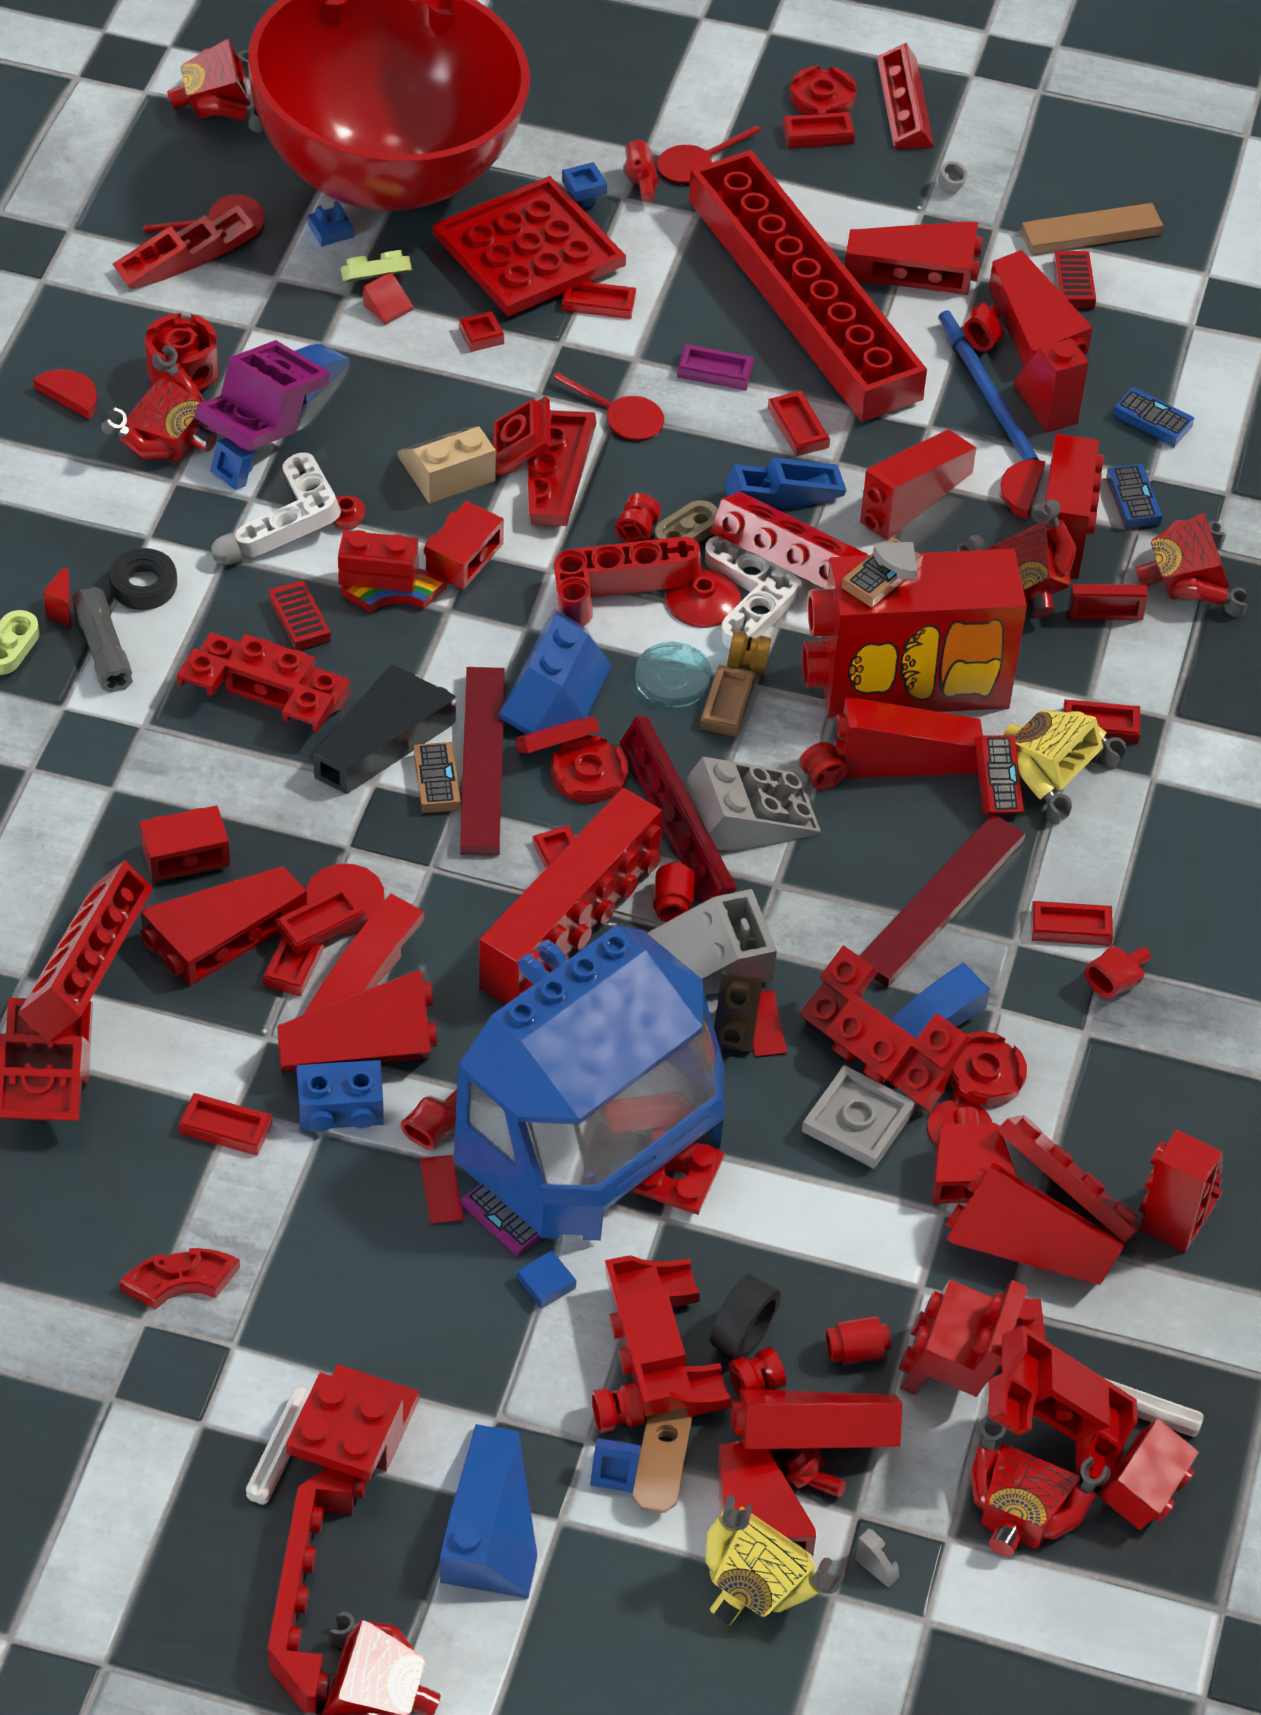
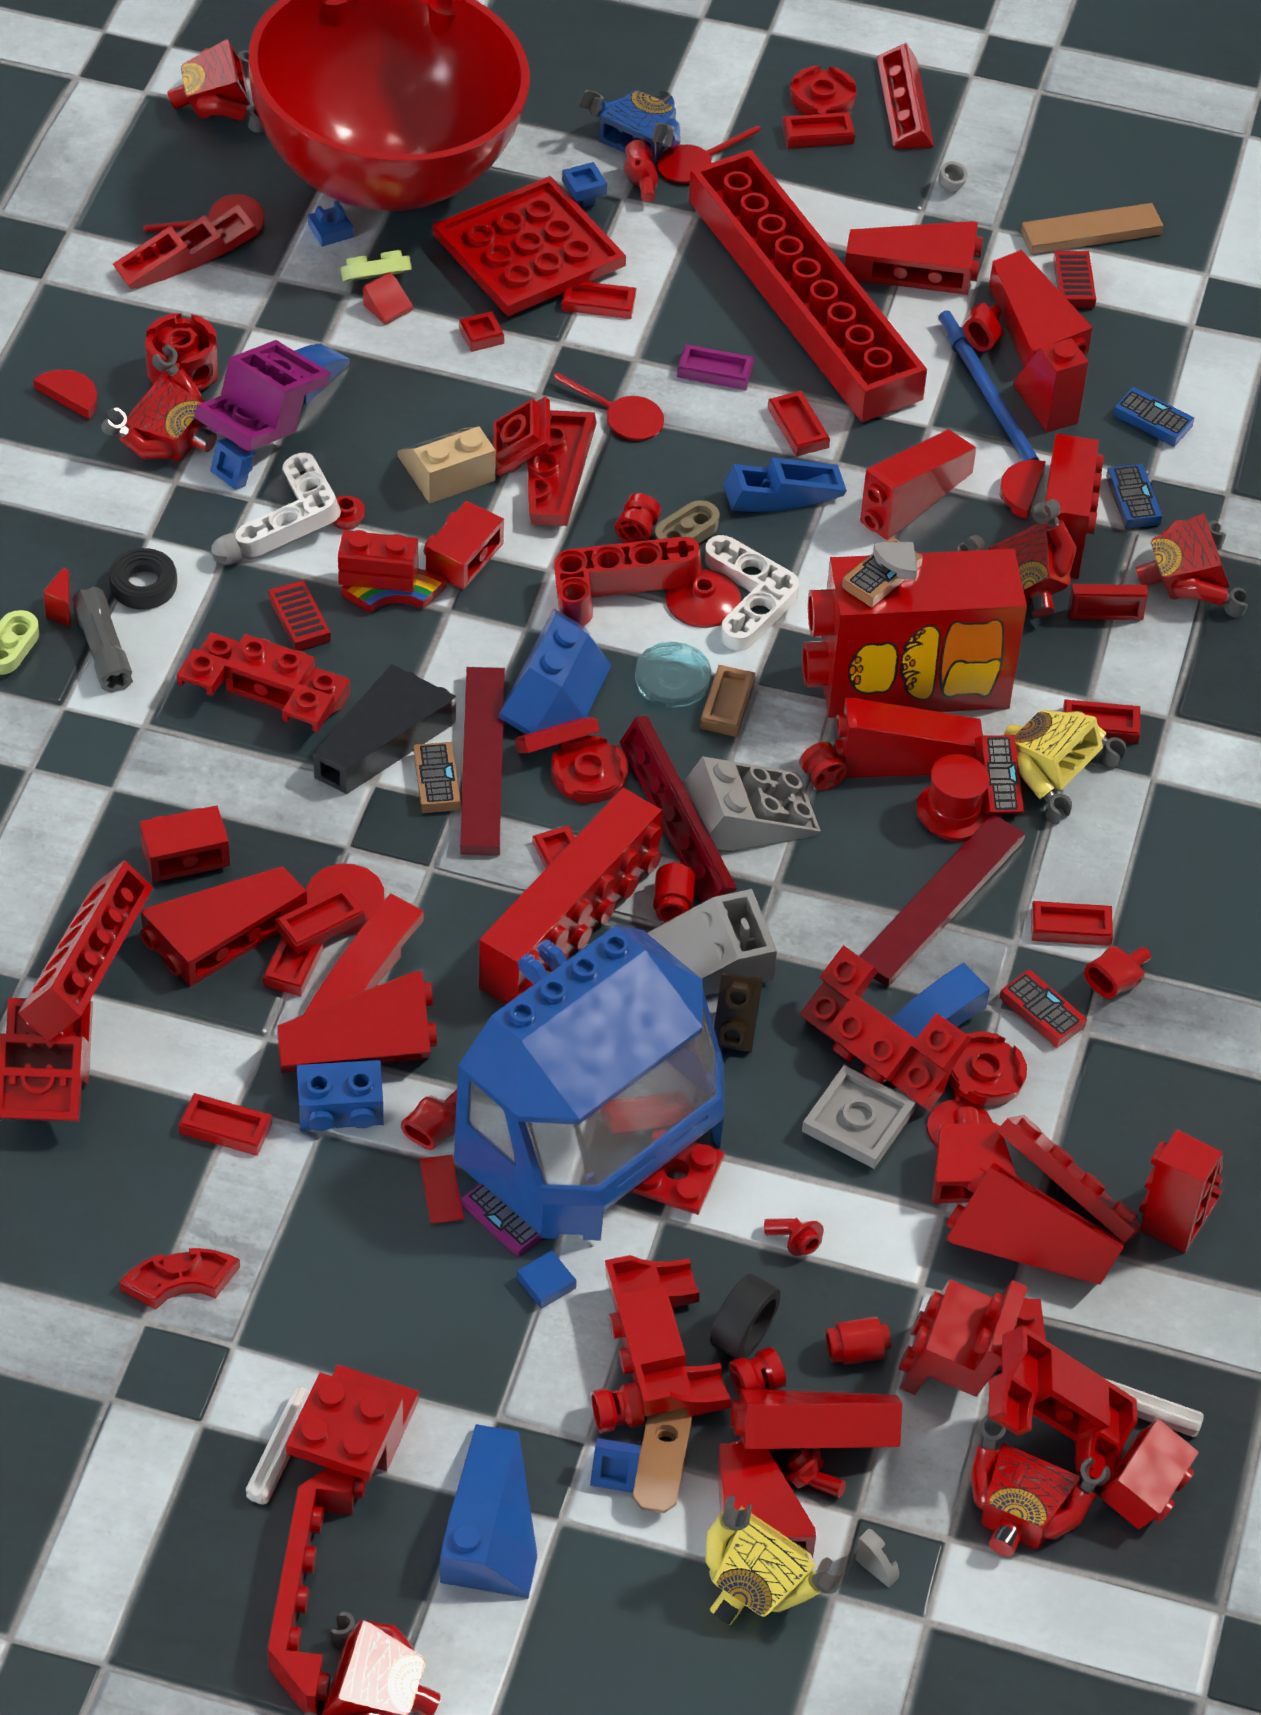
(635, 118): none -> blue torso
(749, 652): pearl gold wheel -> none
(768, 1031): red sticker -> none
(779, 537): brick -> none
(803, 1236): none -> red plate
(954, 800): none -> red piece
(1043, 1008): none -> tile

